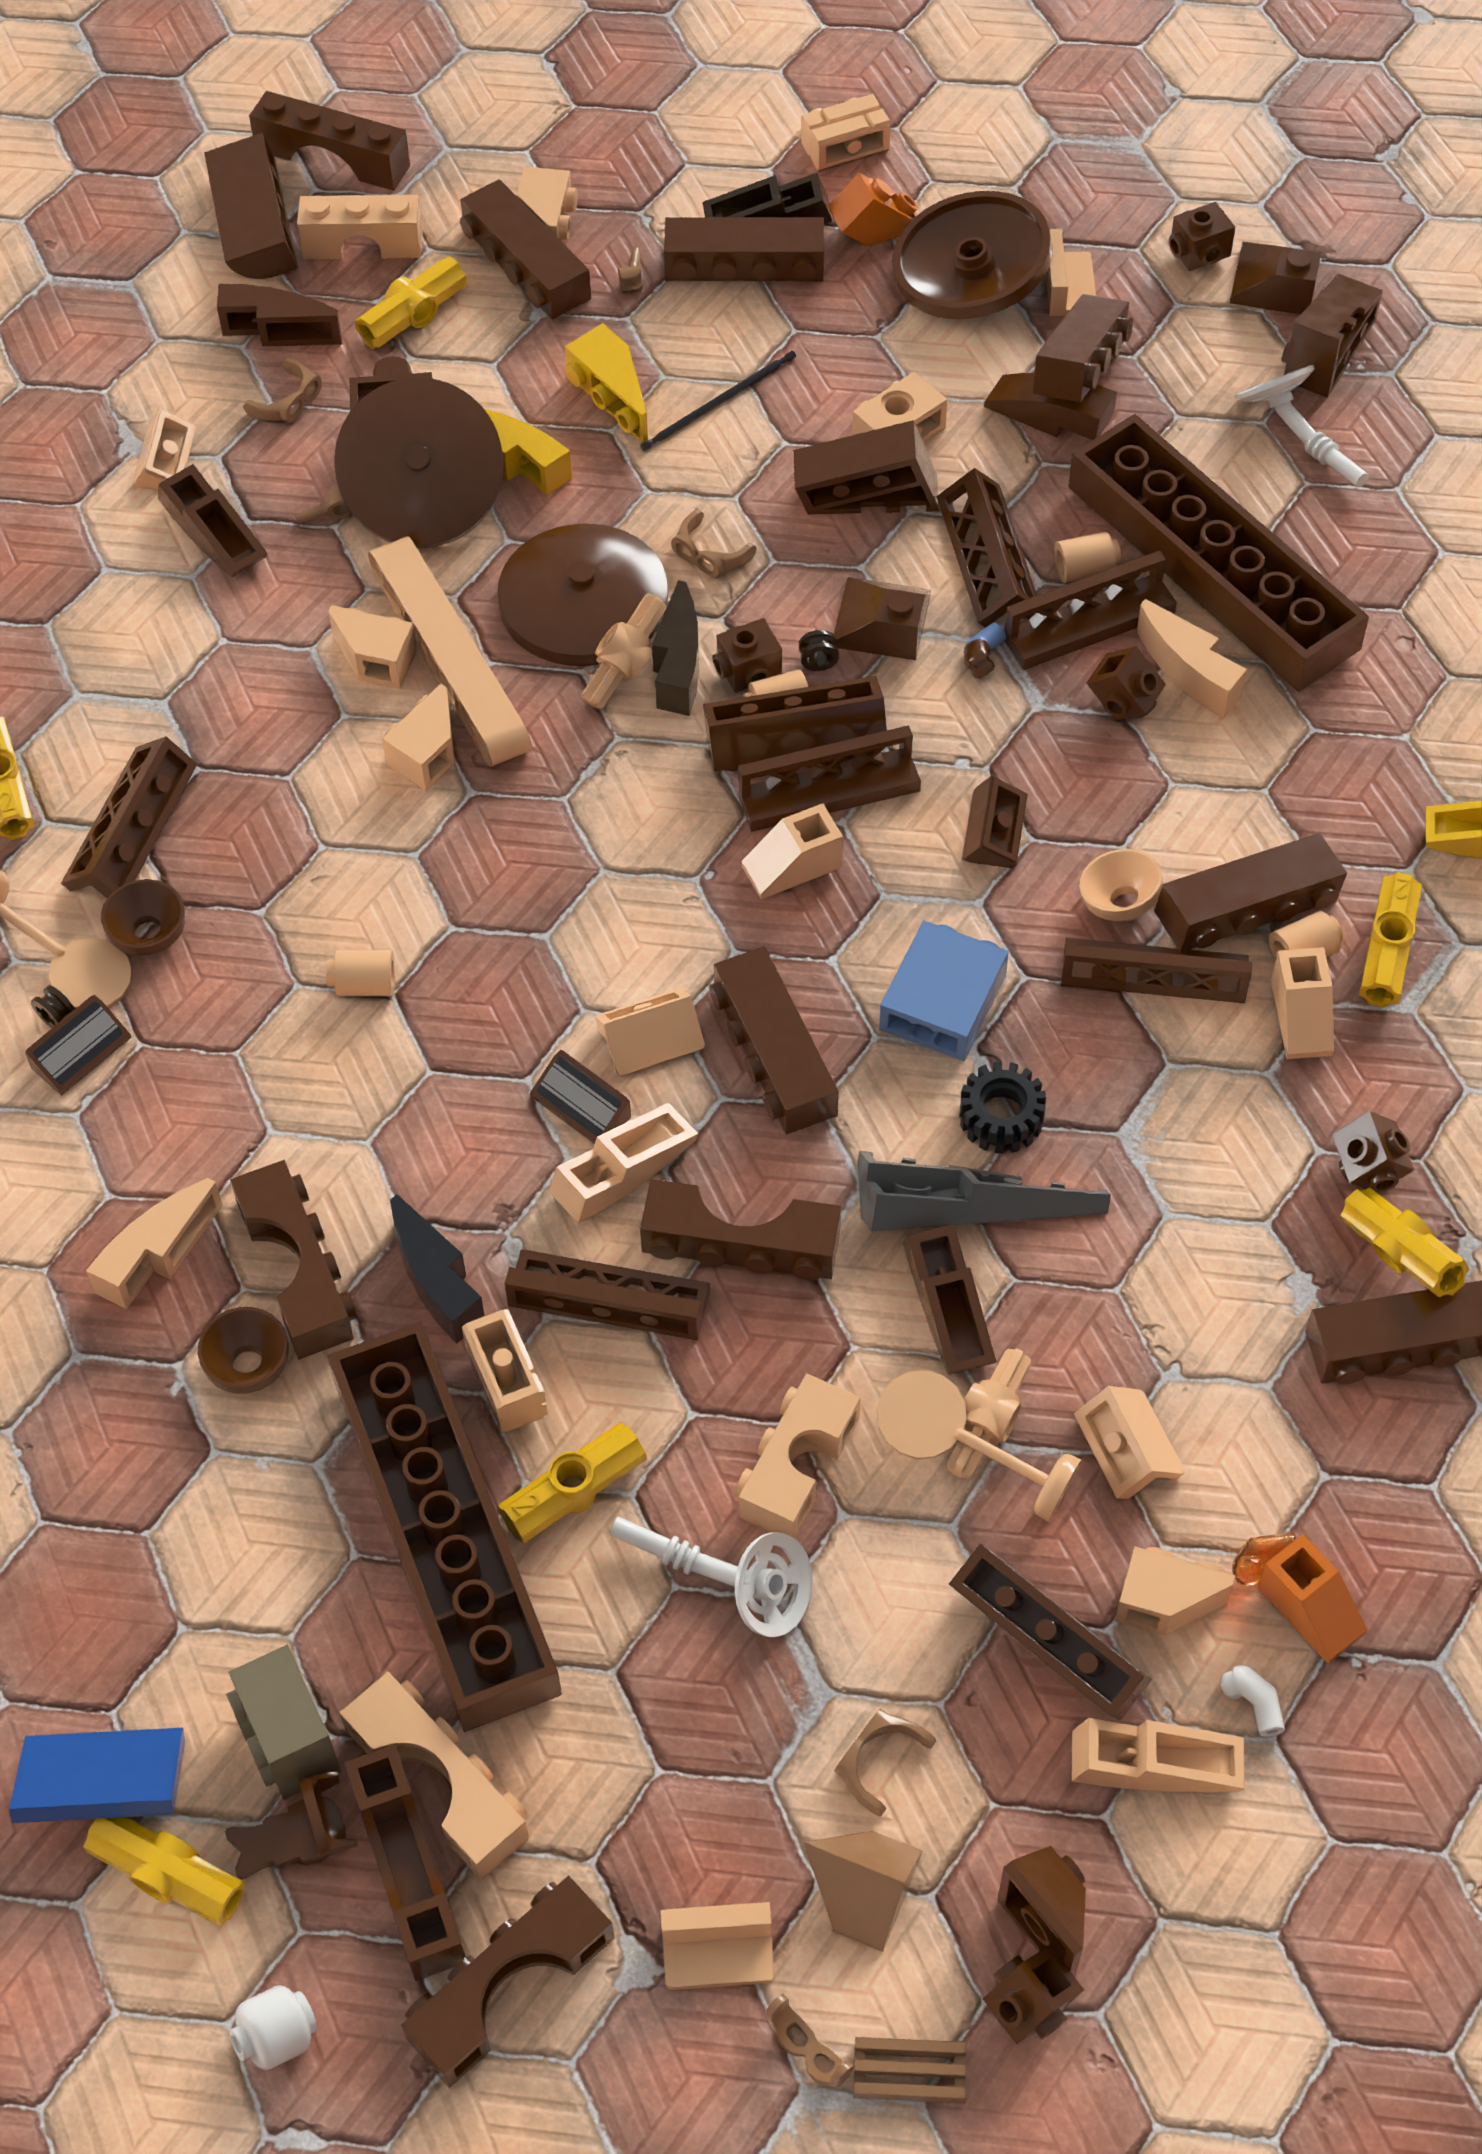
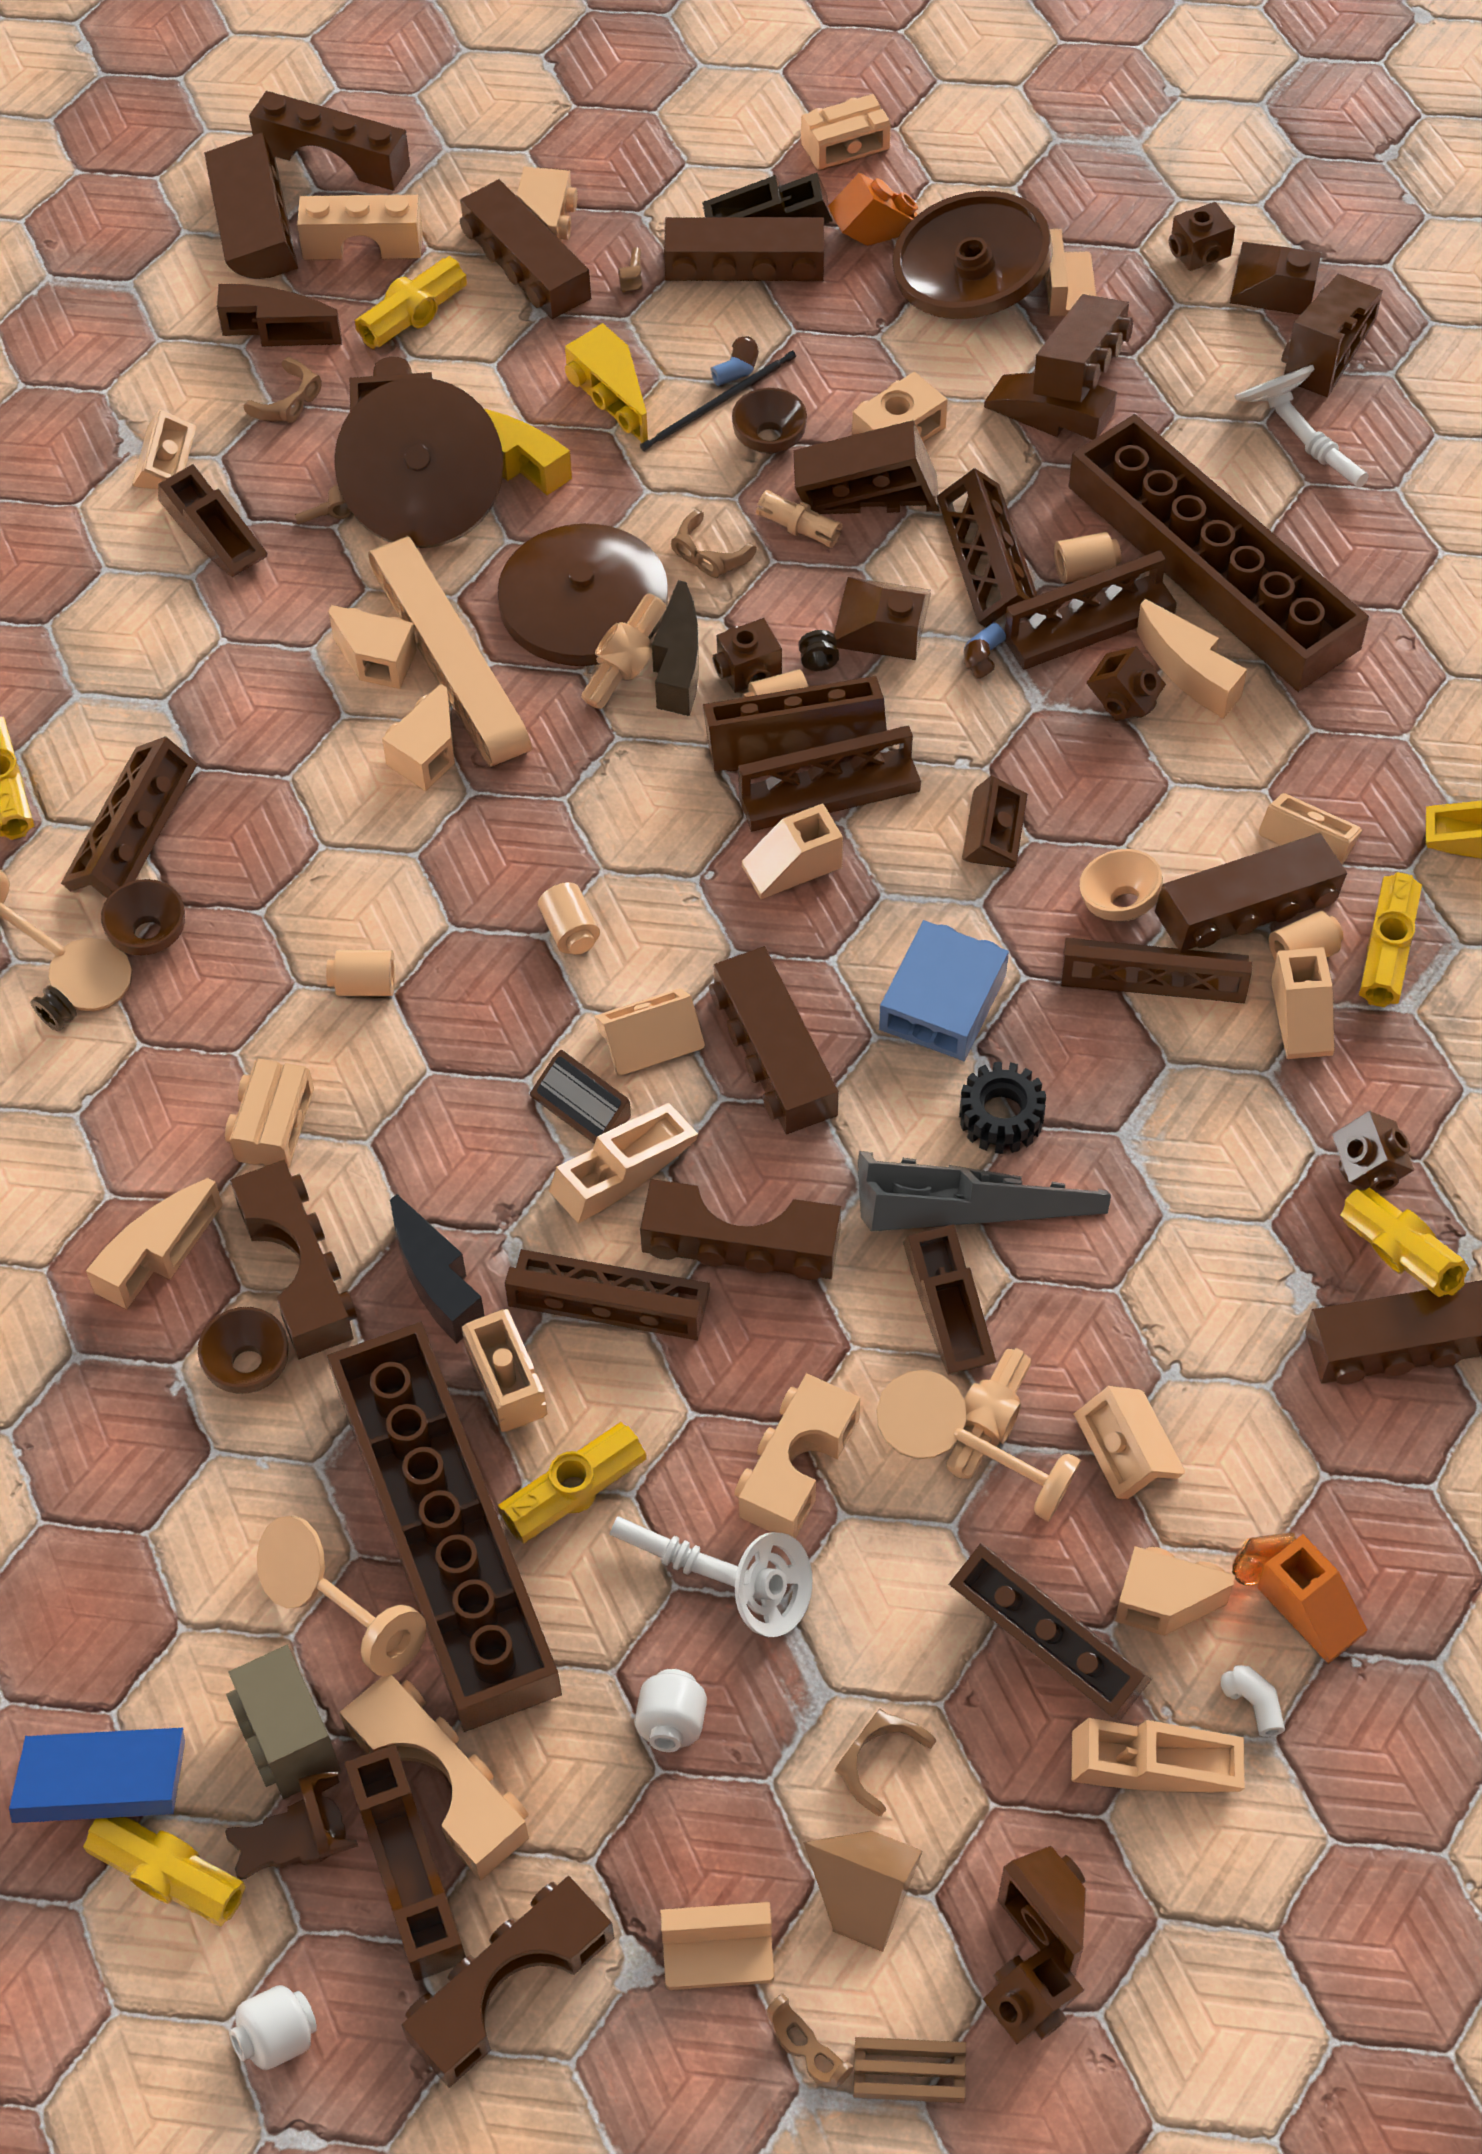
(76, 1045): slope -> none
(270, 1112): none -> light nougat brick
(292, 1574): none -> light nougat piece
(569, 918): none -> light nougat brick
(670, 1710): none -> white head
(740, 364): none -> arm
(769, 410): none -> reddish brown piece
(799, 518): none -> light nougat pin
(1292, 819): none -> light nougat slope

